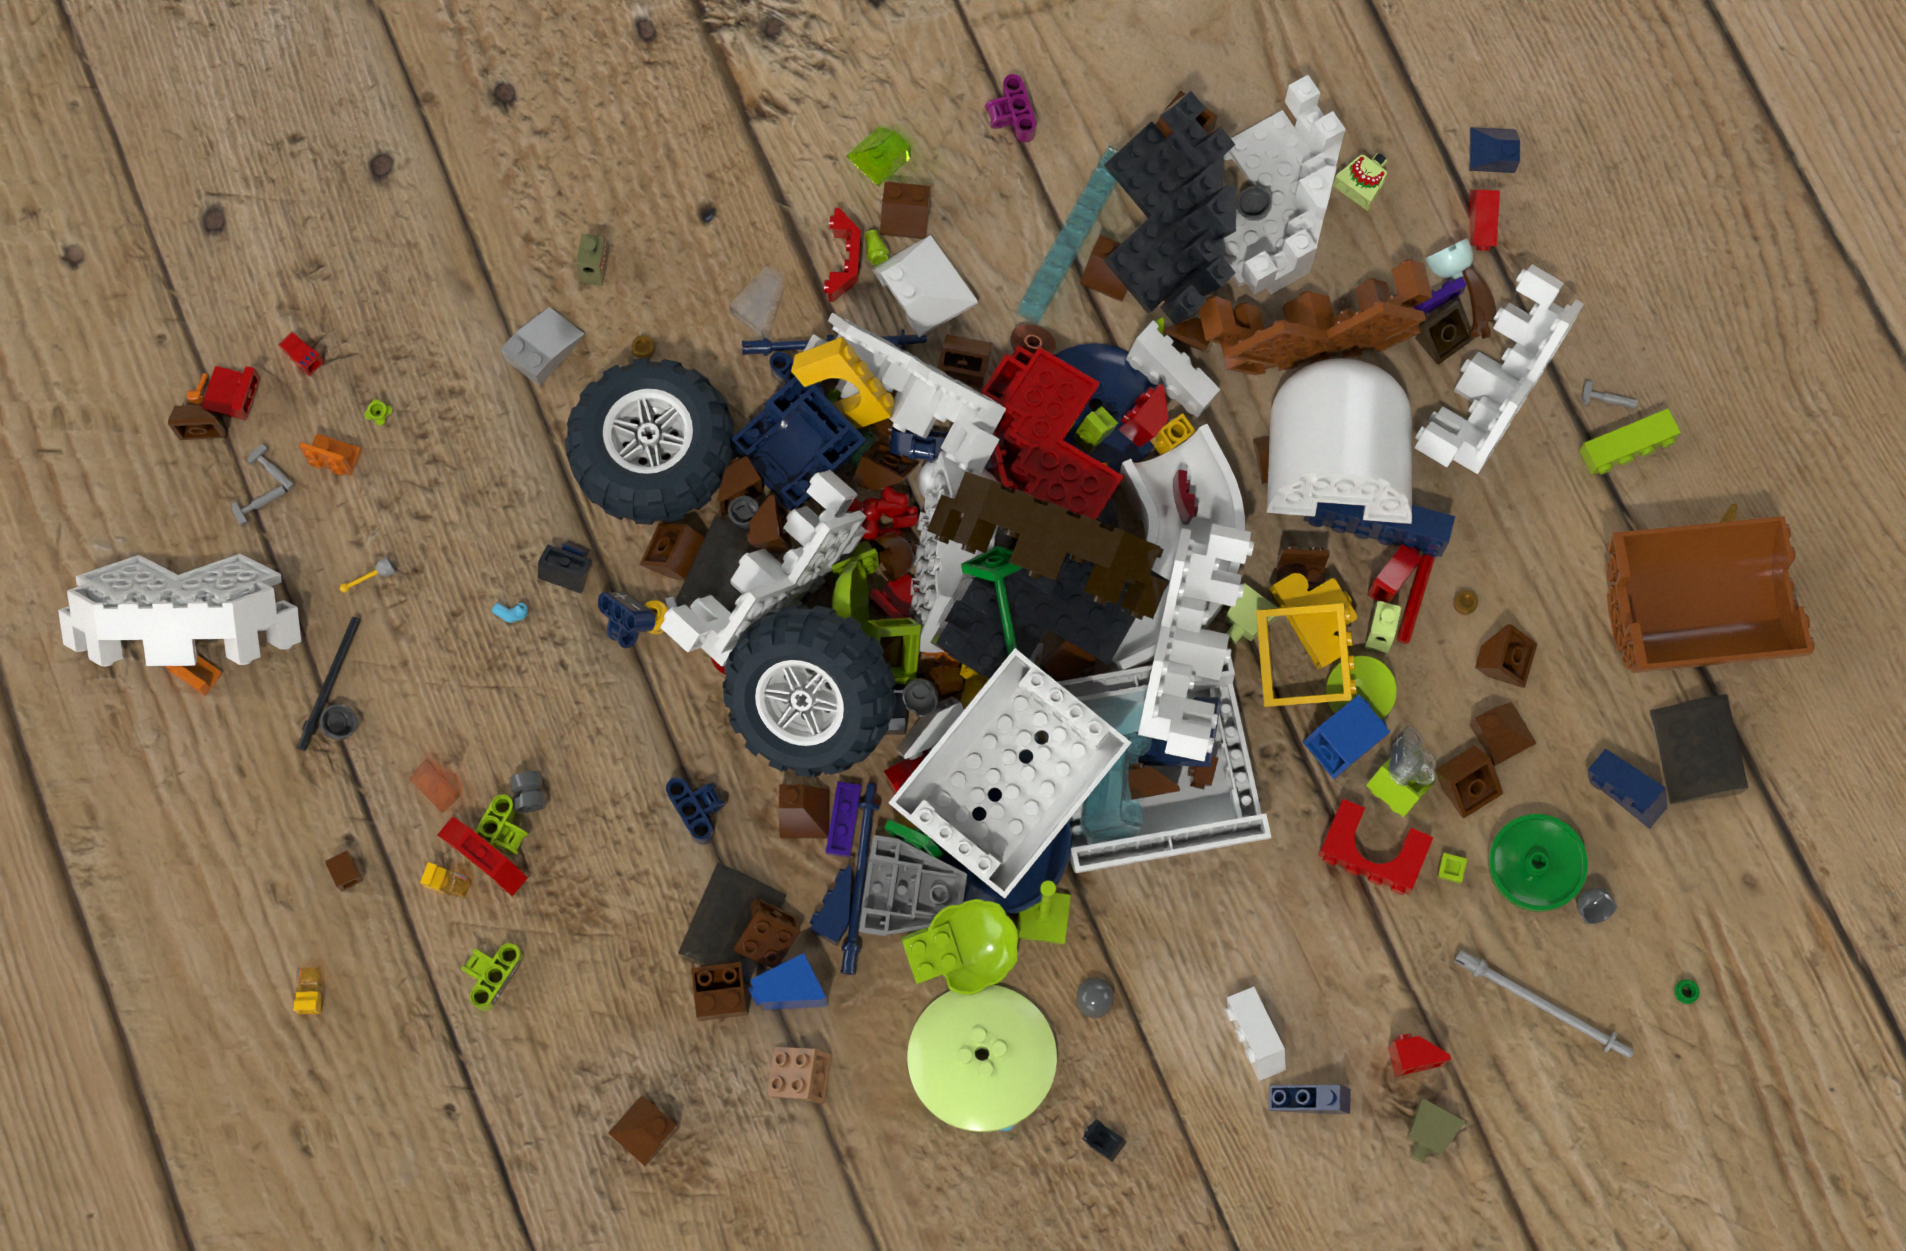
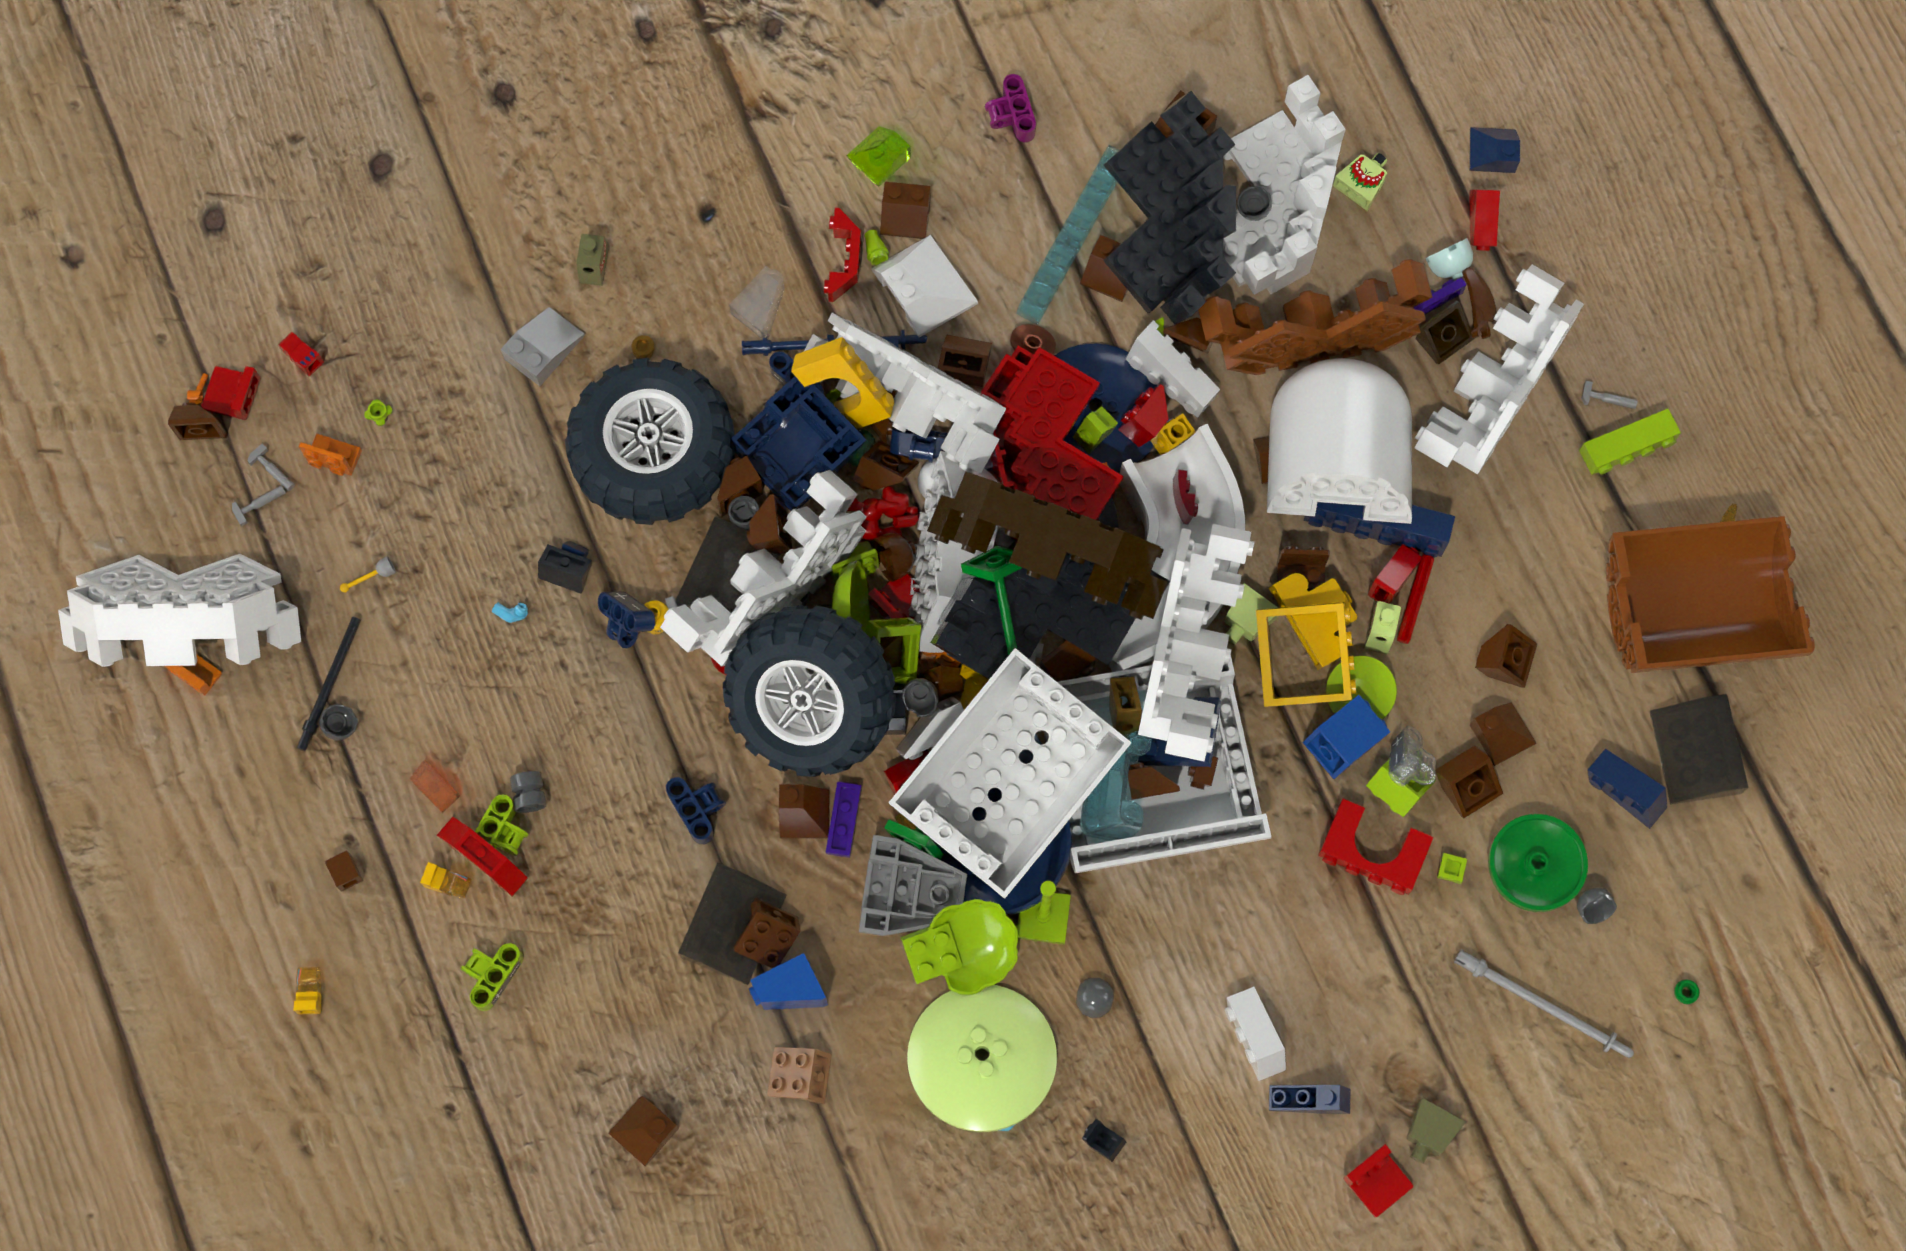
(672, 550): reddish brown slope -> none
(719, 991): reddish brown slope -> none
(834, 917): dark blue slope -> none
(851, 947): dark blue bar -> none
(1124, 717): none -> pearl gold torso
(1378, 1181): none -> red bracket
(1415, 1055): red slope -> none
(1465, 602): pearl gold tile -> none

